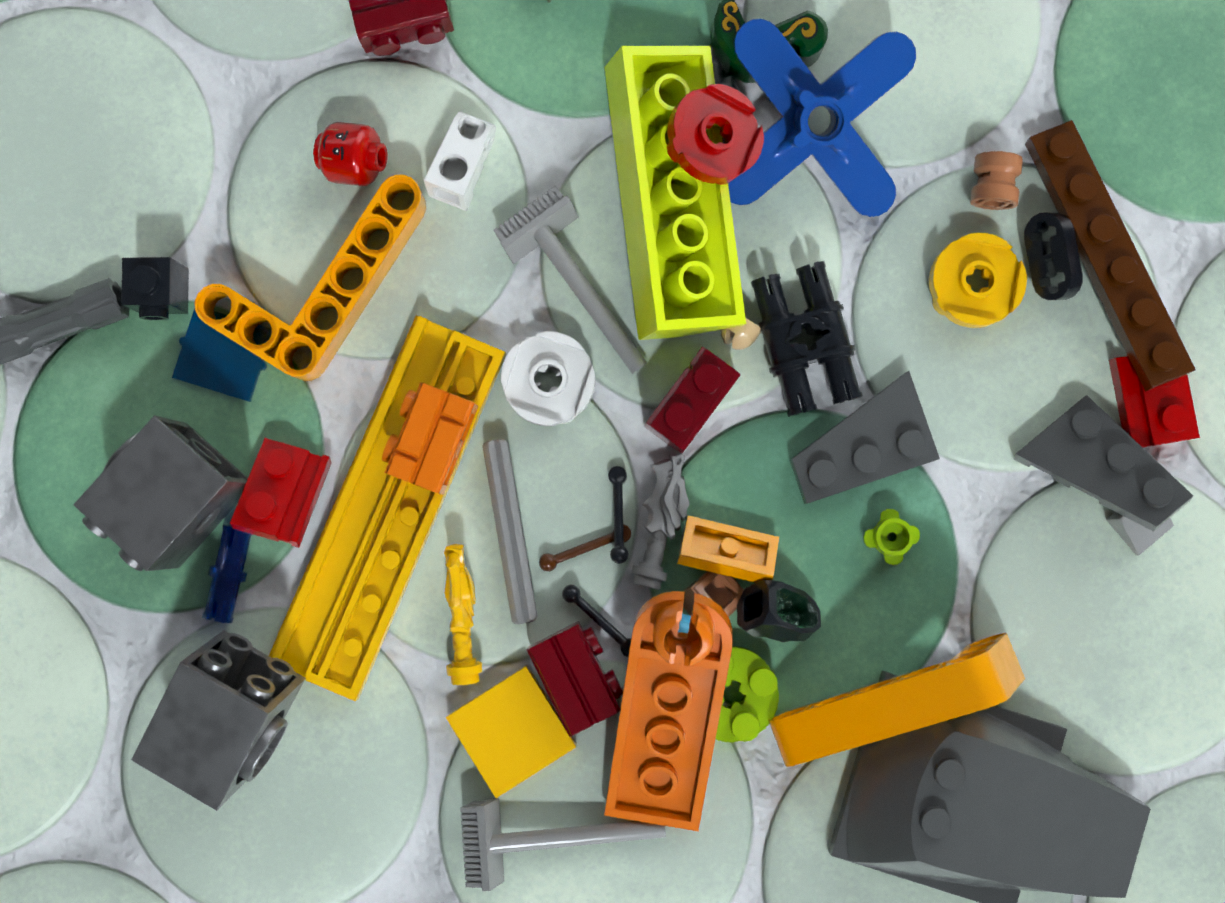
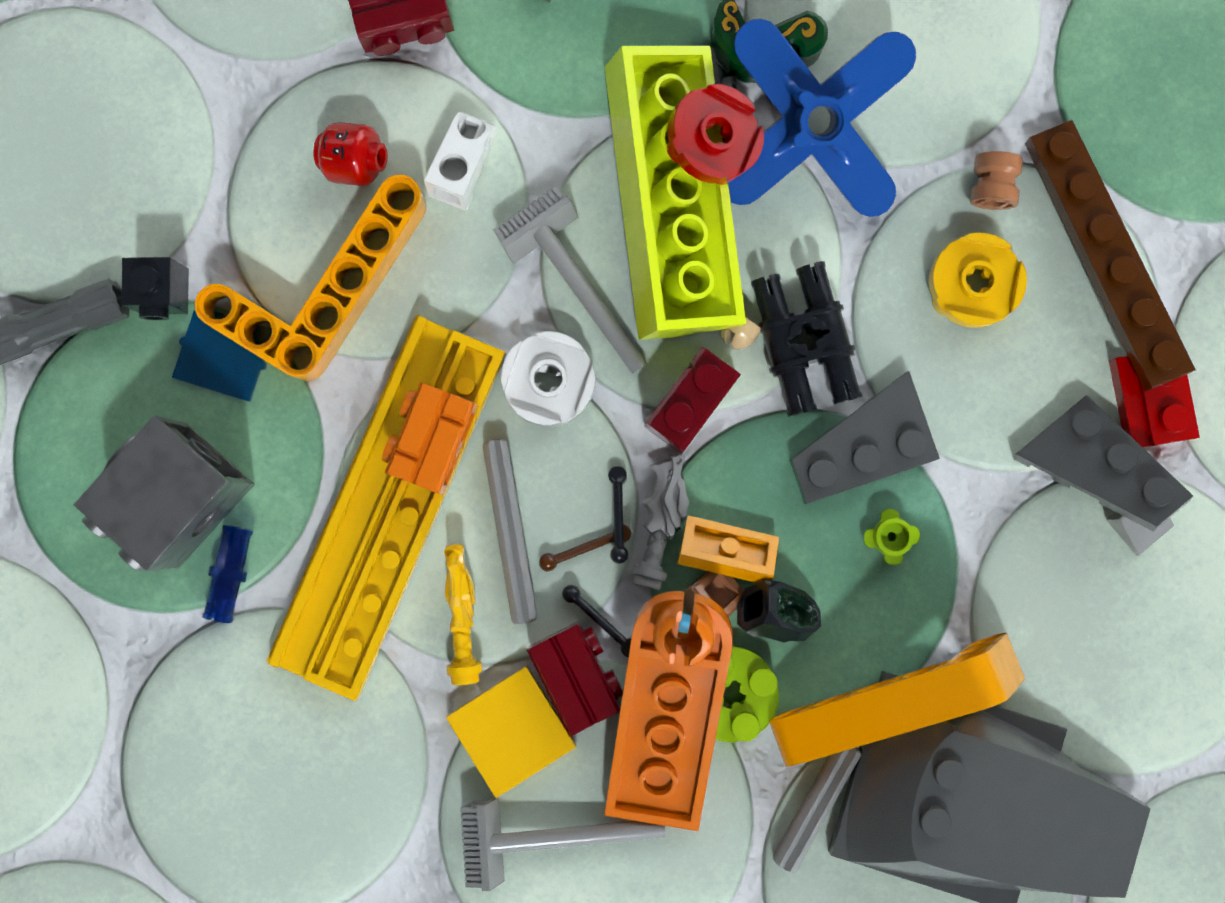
(219, 719): flat silver brick -> none
(281, 492): red plate -> none
(815, 809): none -> light grey axle
(1053, 256): black beam -> none

